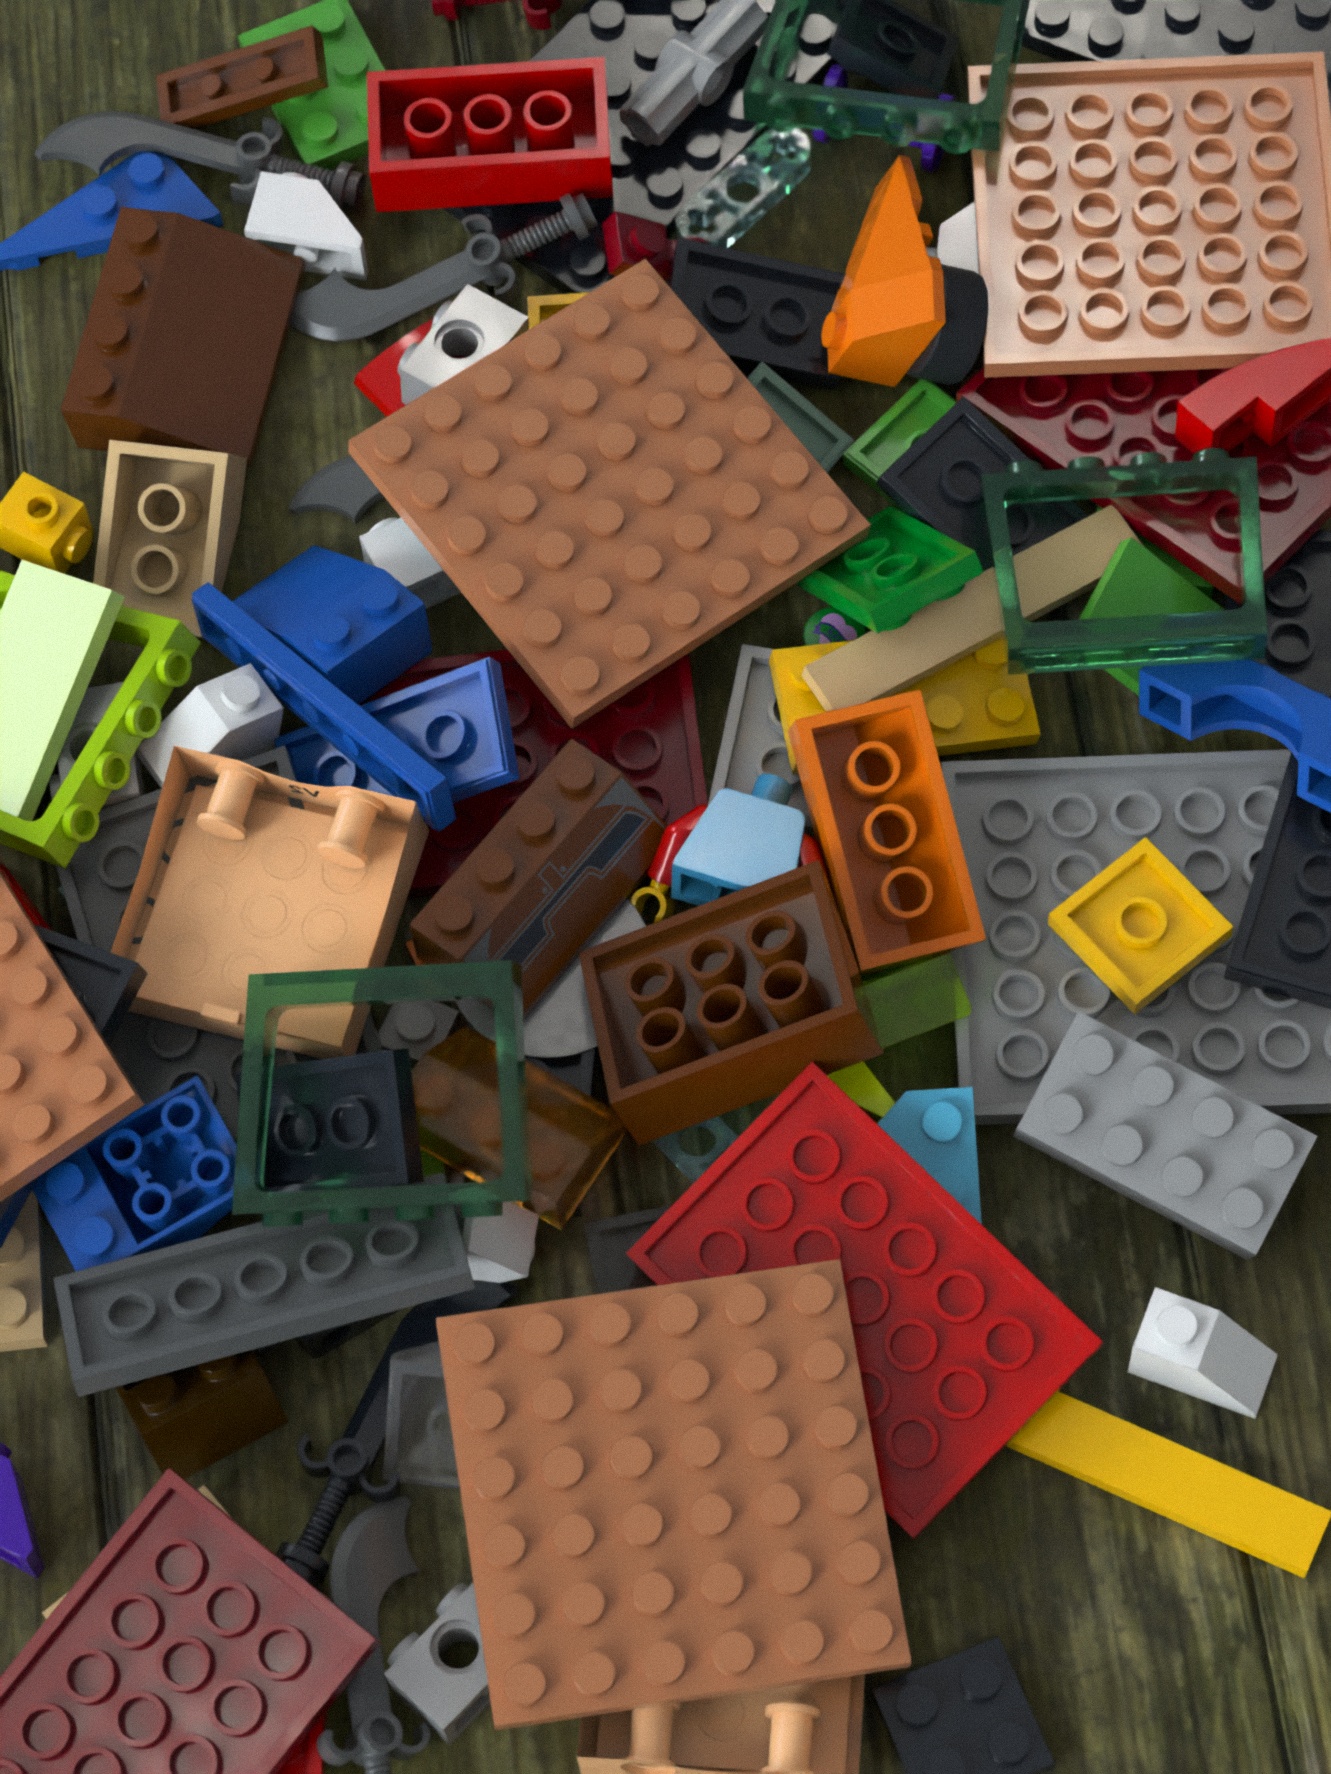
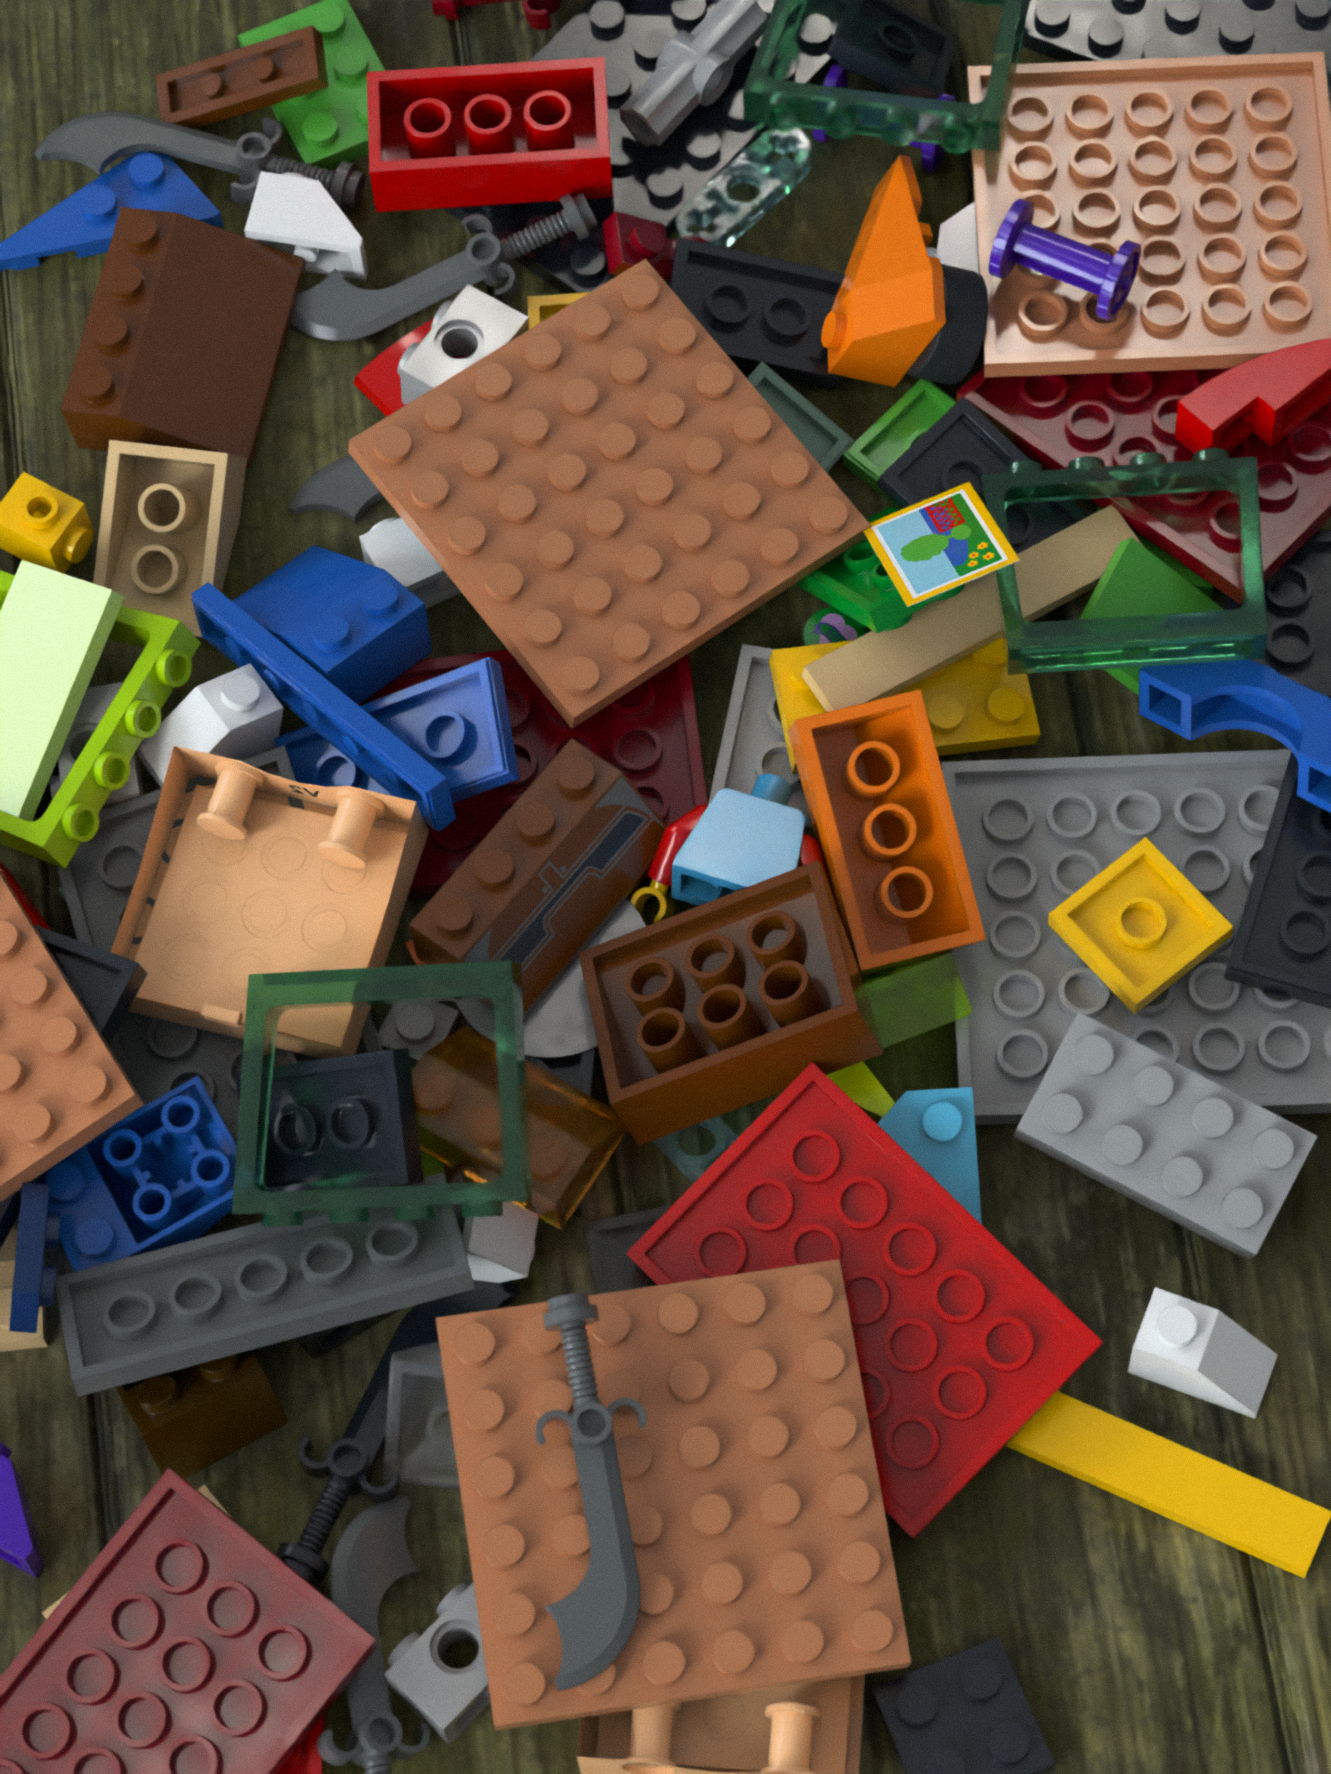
(32, 1281): none -> dark blue plate
(605, 1605): none -> dark grey sword
(939, 544): none -> sticker
(1064, 259): none -> dark purple hose

